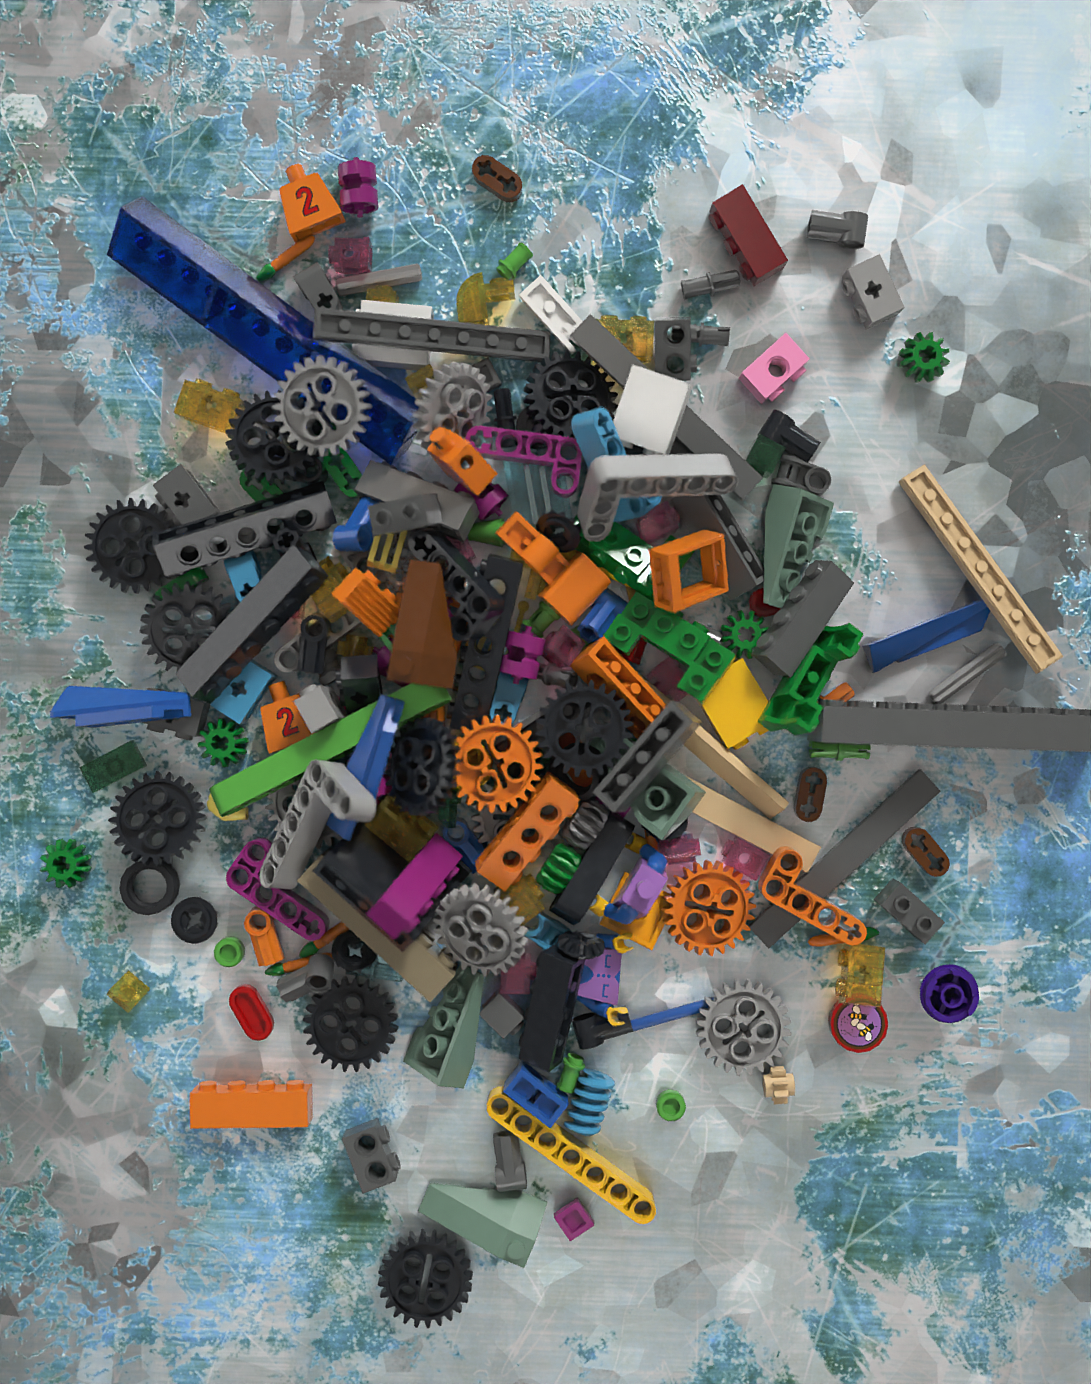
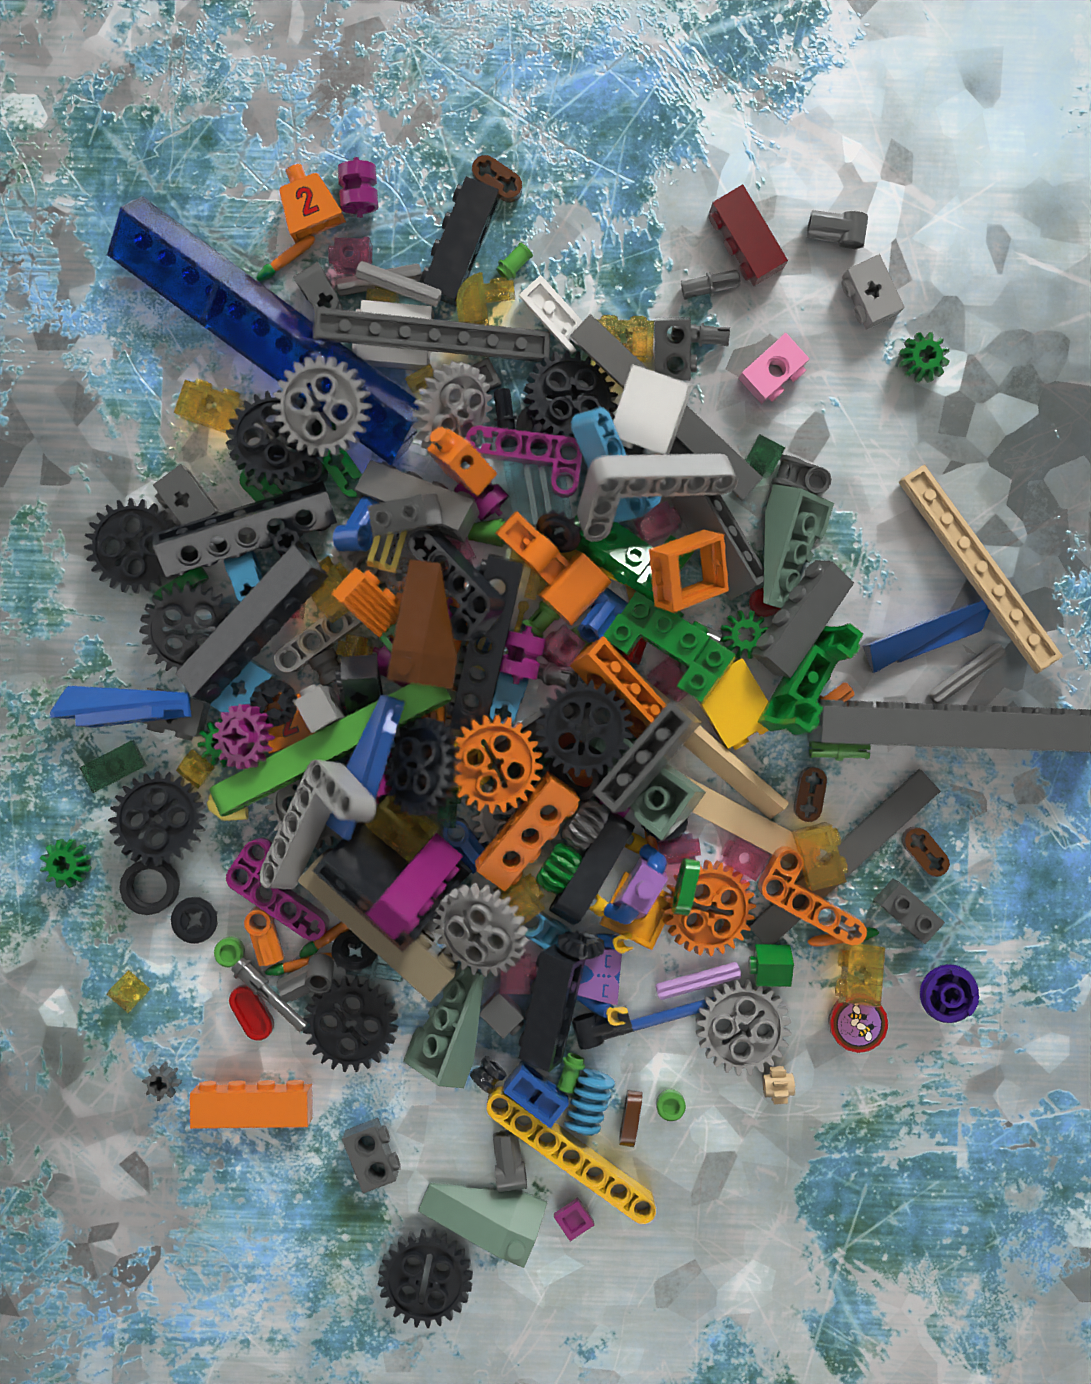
(155, 1085): none -> dark grey gear
(195, 769): none -> clear yellow plate
(245, 722): none -> magenta gear
(259, 985): none -> dark grey pin
(272, 689): none -> black gear
(313, 647): black piece -> none
(398, 284): none -> light grey axle
(461, 238): none -> black brick
(488, 1074): none -> black wheel
(630, 1118): none -> reddish brown beam
(685, 887): none -> green beam
(698, 981): none -> lavender axle
(772, 965): none -> green brick
(783, 431): black piece -> none
(808, 844): none -> clear yellow brick

